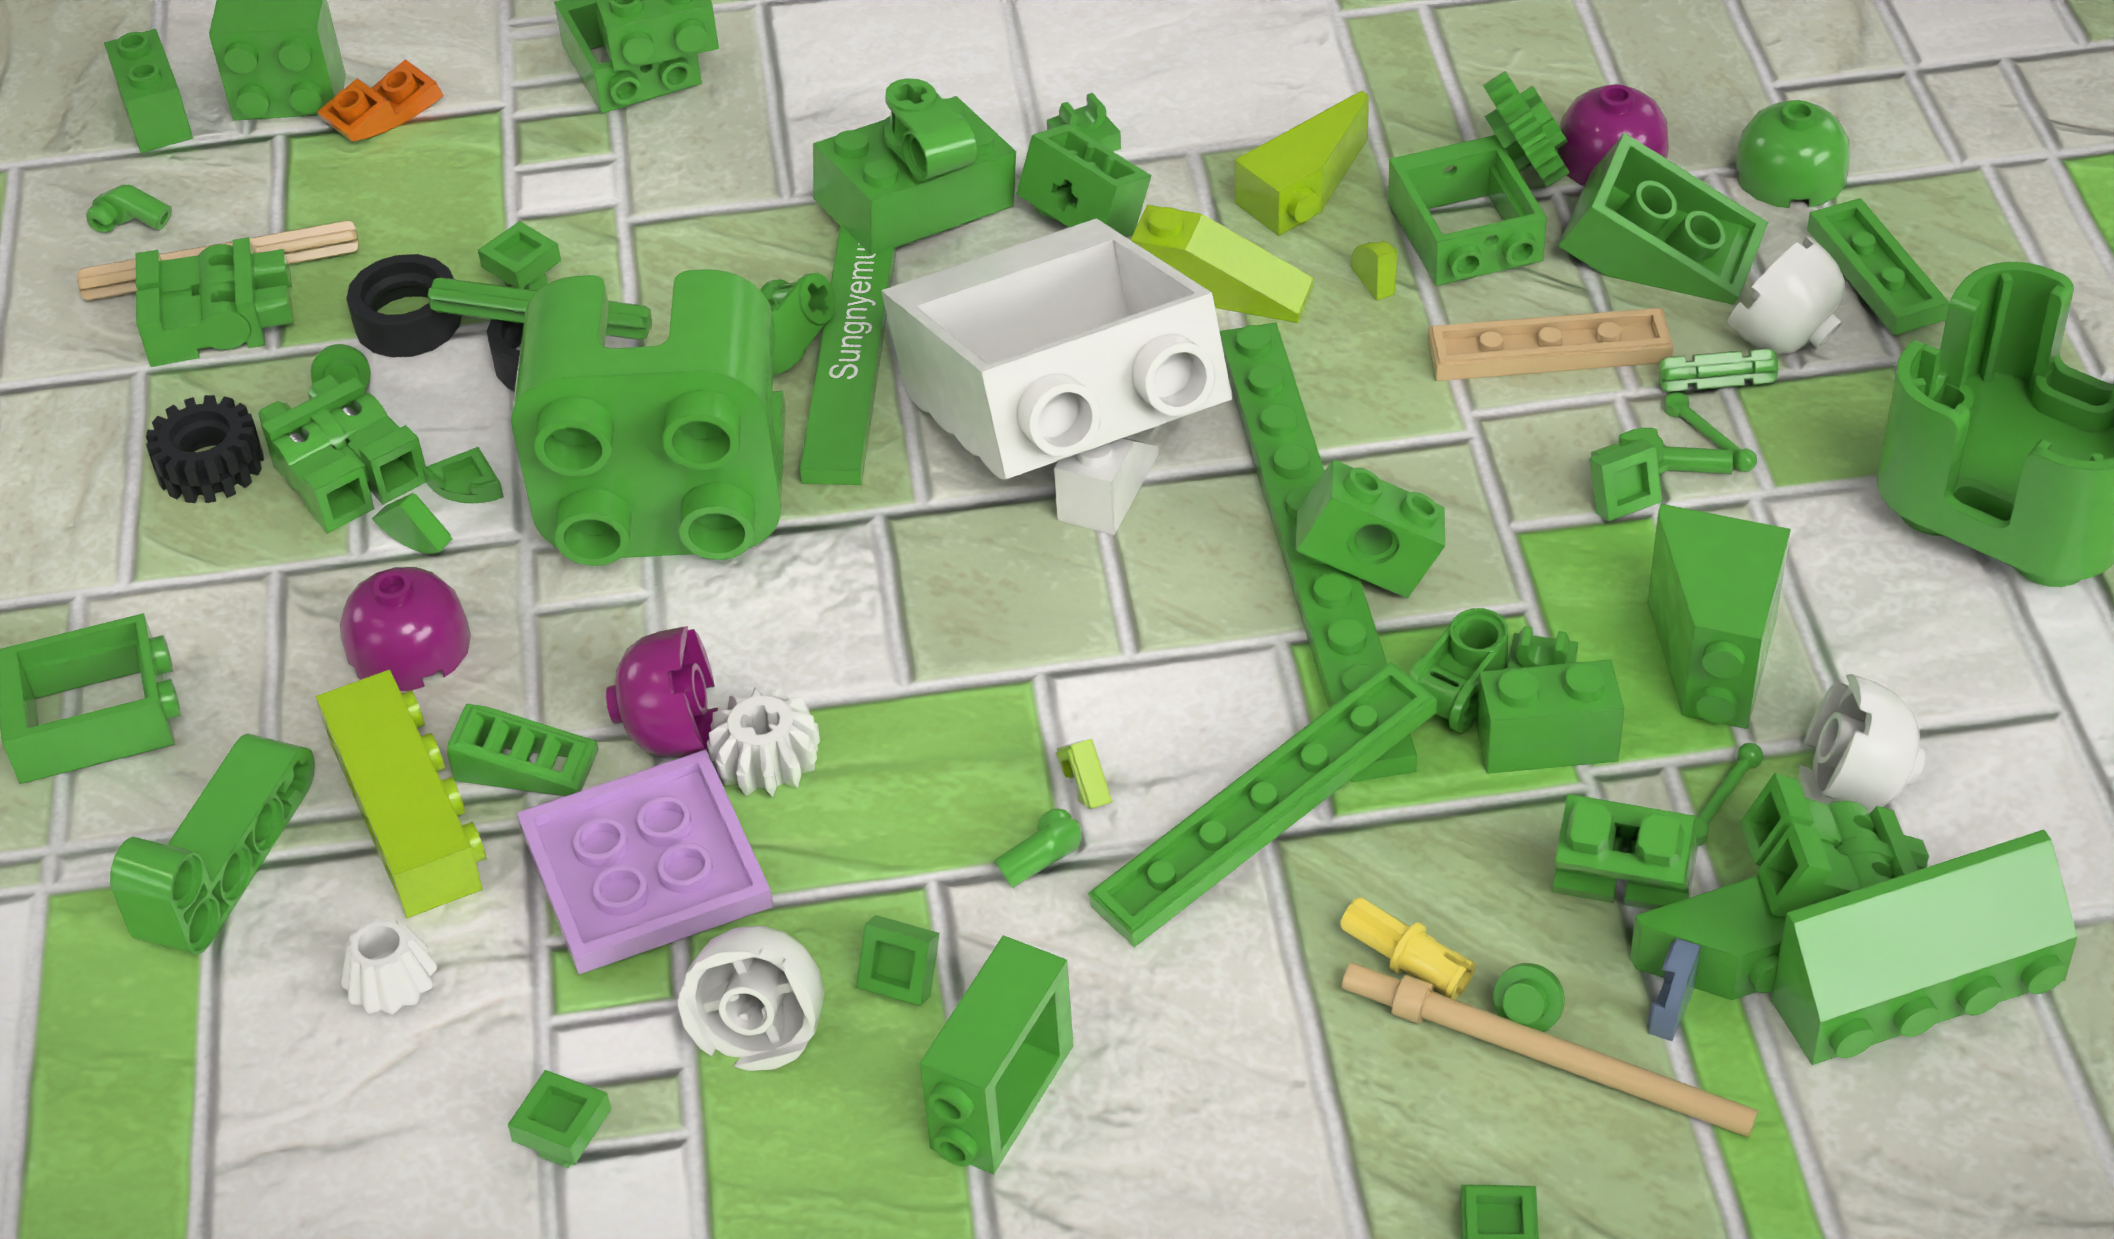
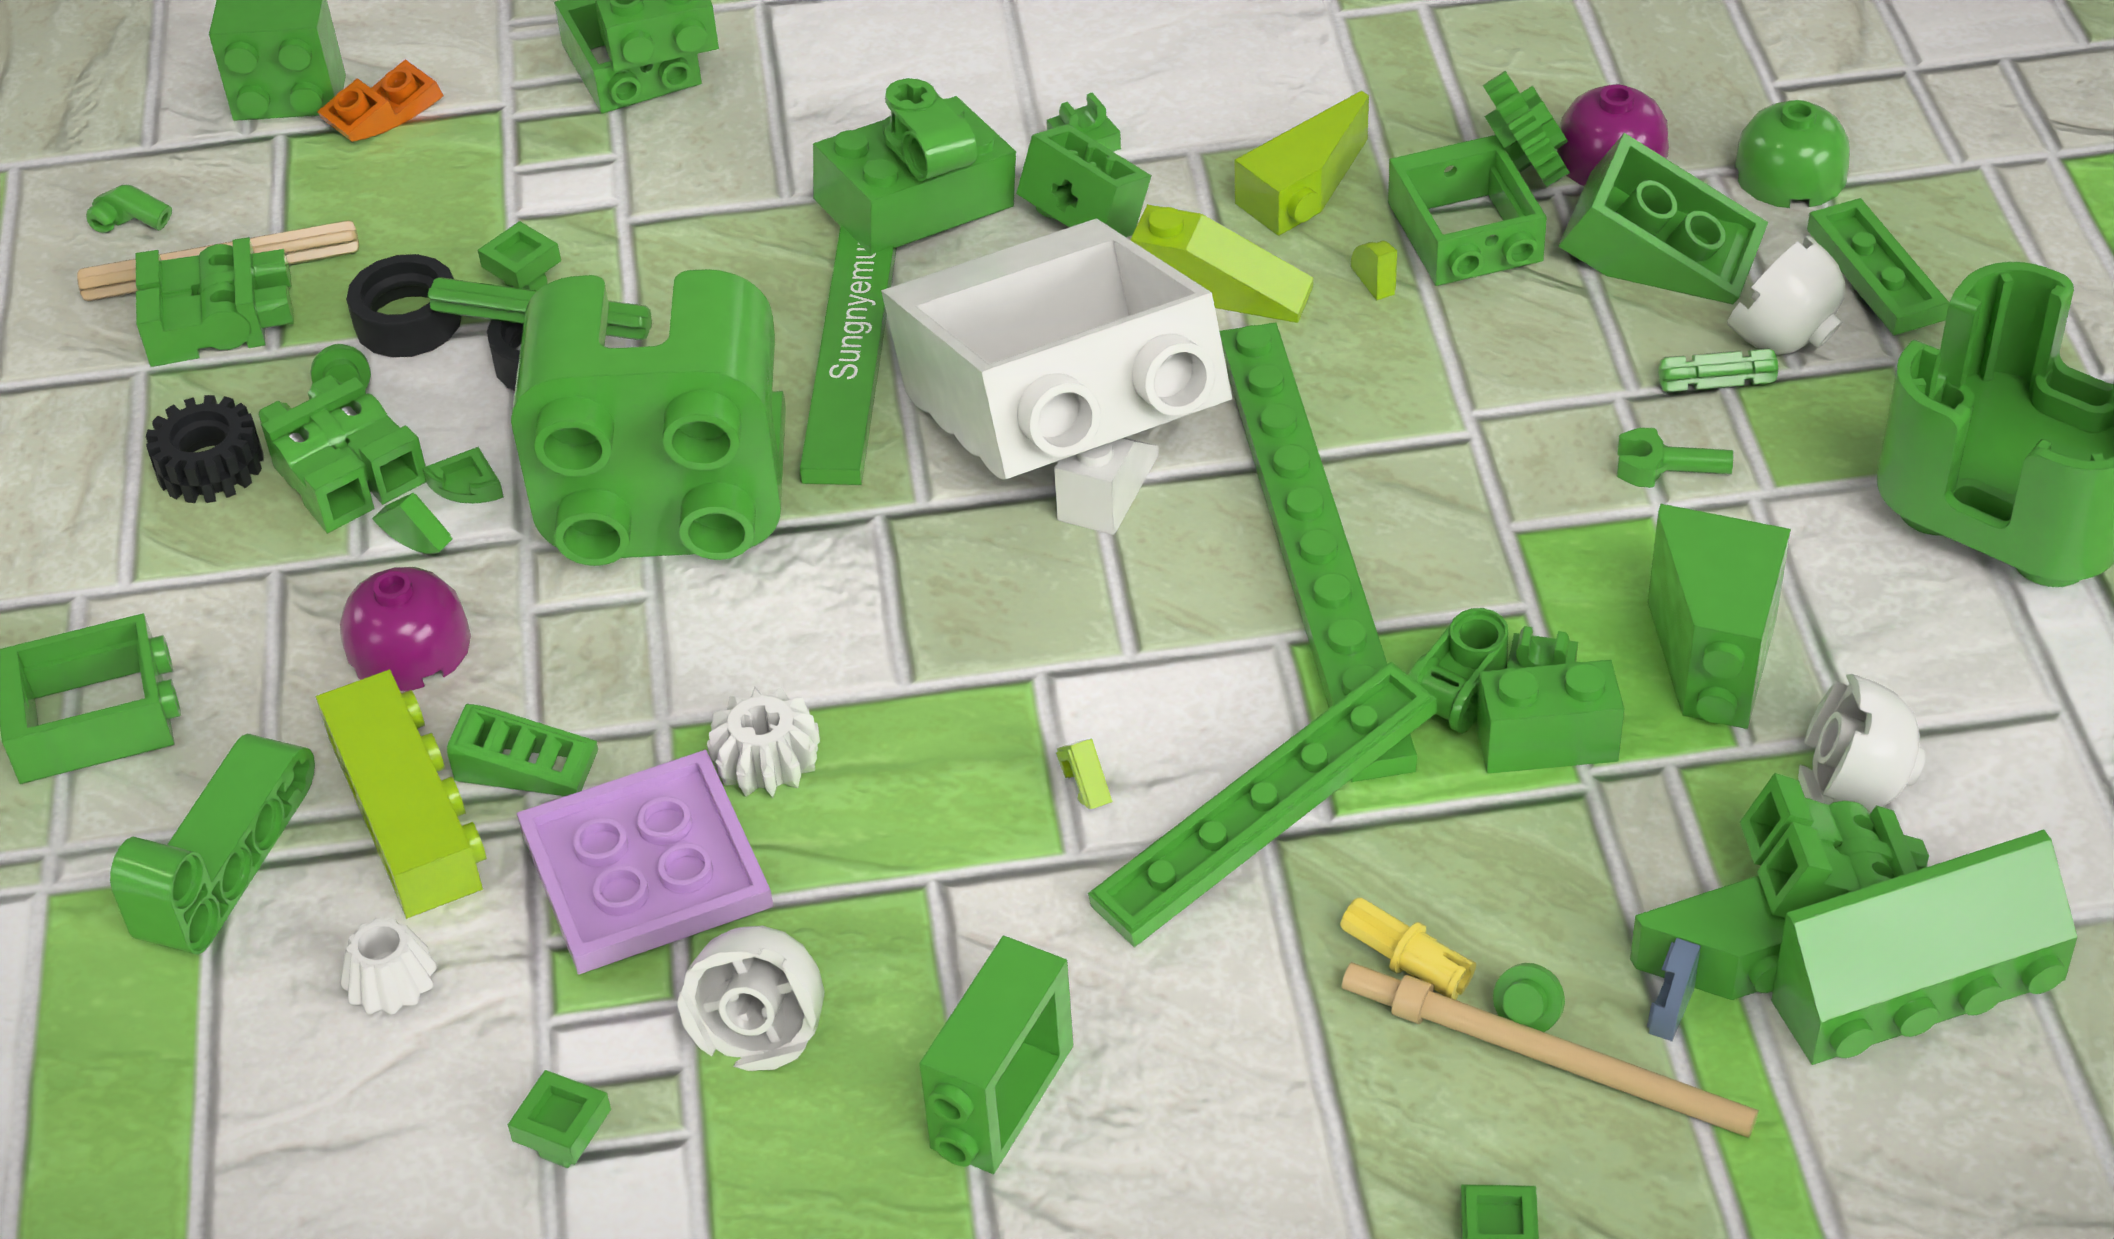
(148, 90): bright green brick -> none
(664, 693): magenta cylinder -> none
(798, 315): bright green piece -> none
(897, 960): bright green tile -> none
(1056, 838): bright green arm -> none
(1370, 528): bright green brick -> none
(1549, 344): tan tile -> none
(1625, 478): bright green tile -> none
(1628, 843): bright green hips -> none
(1678, 406): bright green hinge -> none
(1748, 756): bright green hinge -> none

